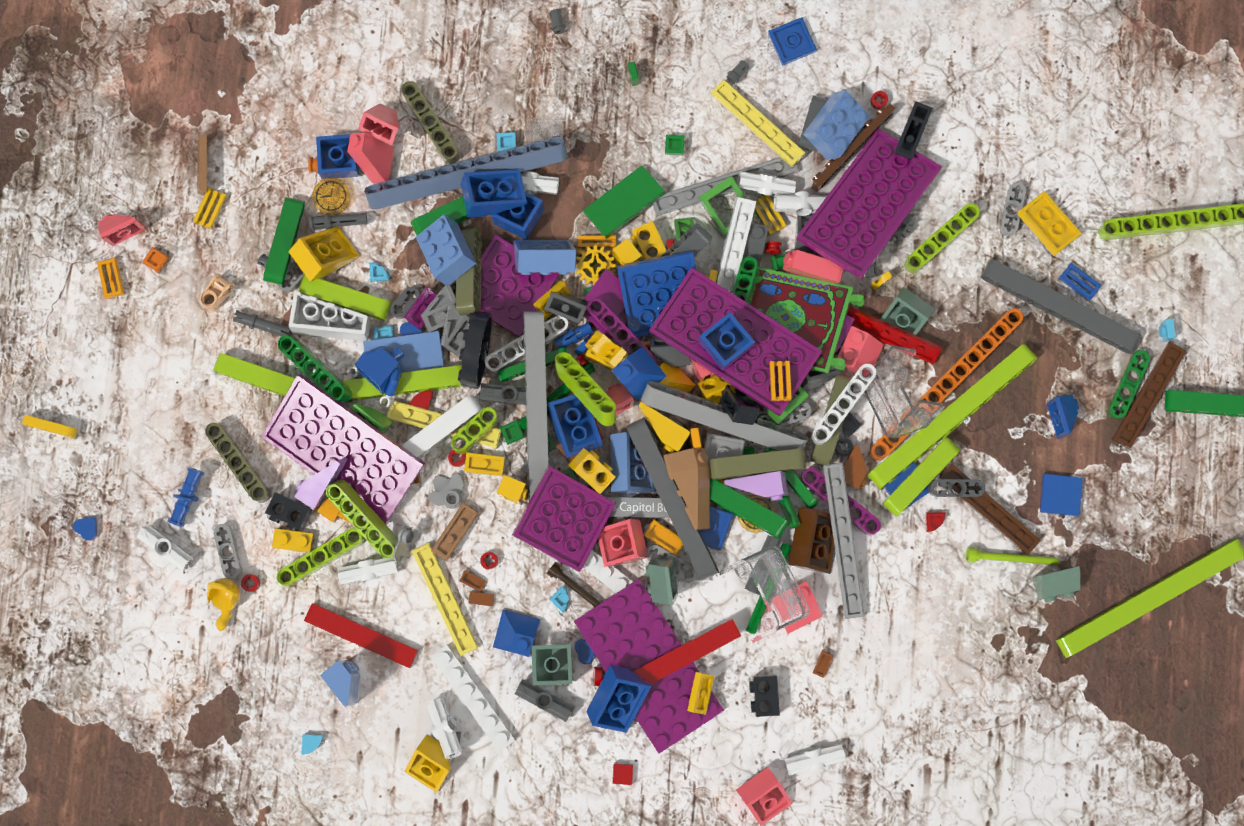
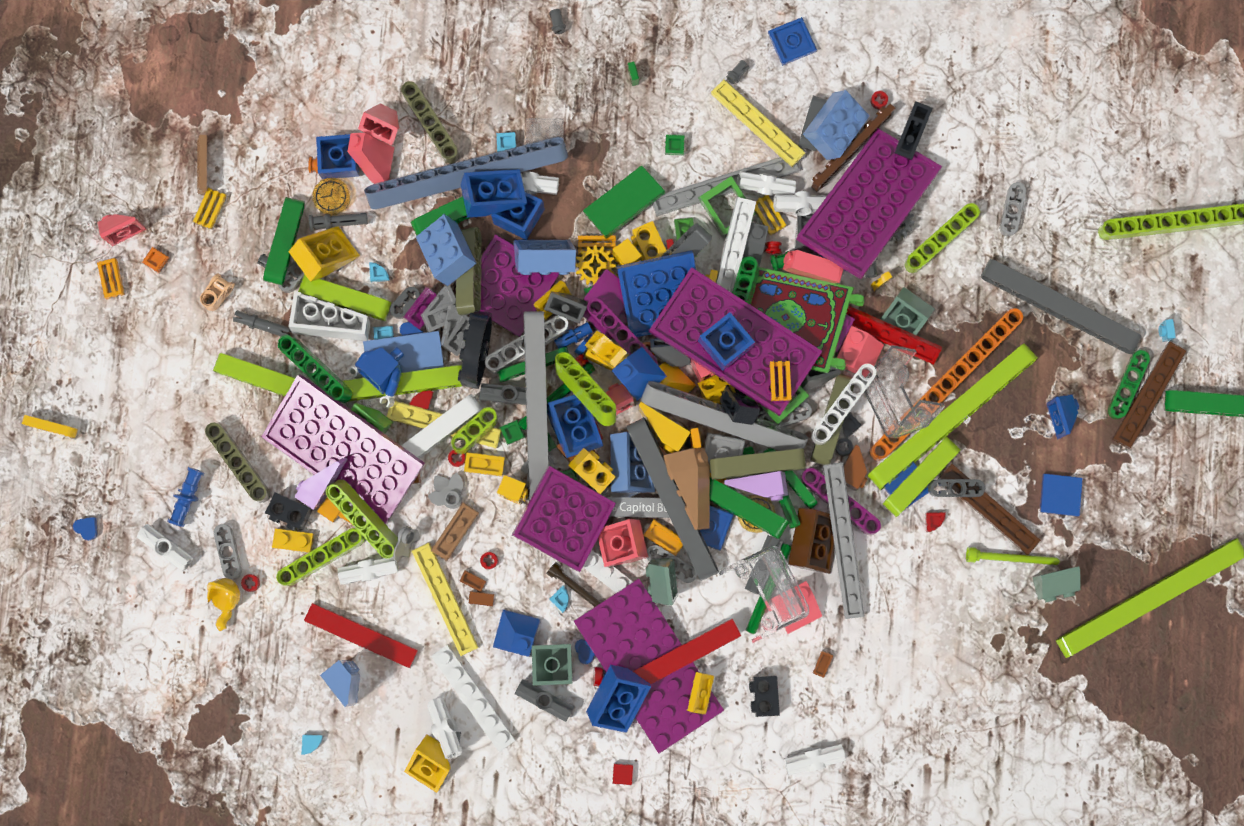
(764, 796): coral slope -> none
(1049, 223): yellow plate -> none
(1079, 290): blue tile -> none

